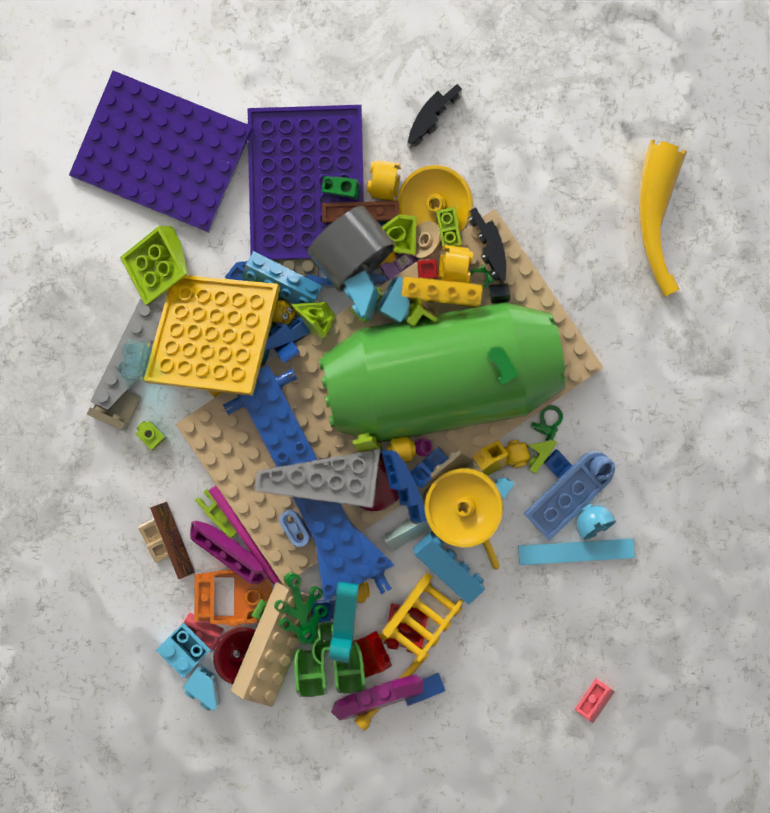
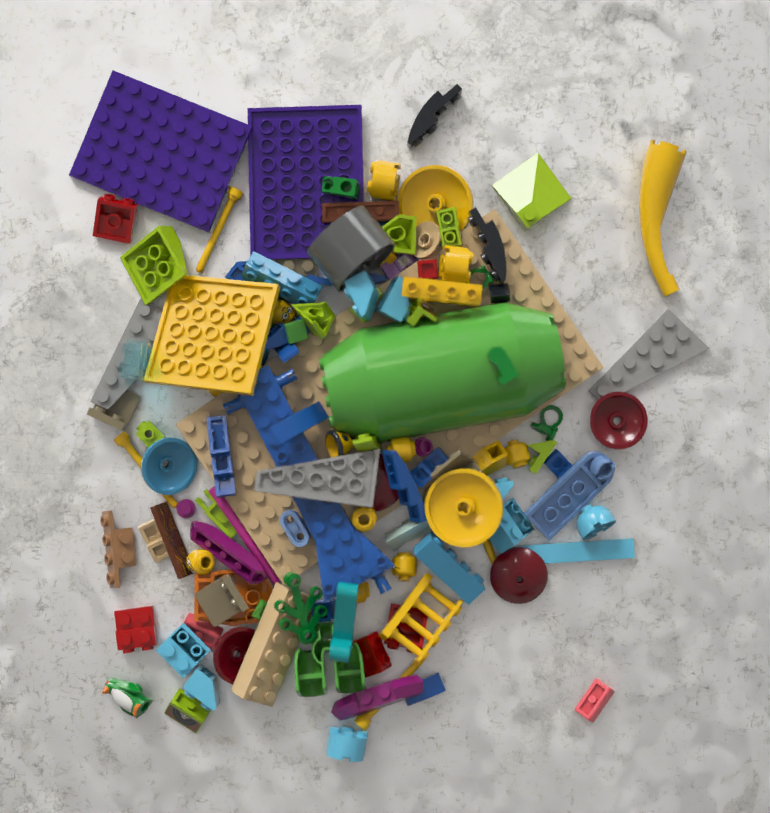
(115, 218): none -> red plate
(119, 548): none -> medium nougat bracket
(124, 441): none -> yellow piece
(128, 696): none -> green animal
(135, 629): none -> red plate
(177, 473): none -> dark azure dish
(186, 508): none -> magenta plate
(187, 711): none -> lime panel
(200, 562): none -> yellow head
(221, 456): none -> blue slope
(221, 600): none -> dark tan bracket
(233, 196): none -> yellow piece
(295, 331): none -> bright green tile
(298, 423): none -> blue slope
(338, 443): none -> yellow hat
(346, 743): none -> medium azure brick
(364, 518): none -> yellow head
(405, 566): none -> yellow head
(512, 528): none -> medium azure slope
(516, 563): none -> dark red dish
(531, 192): none -> lime slope
(630, 413): none -> dark red dish
(656, 351): none -> light grey wing

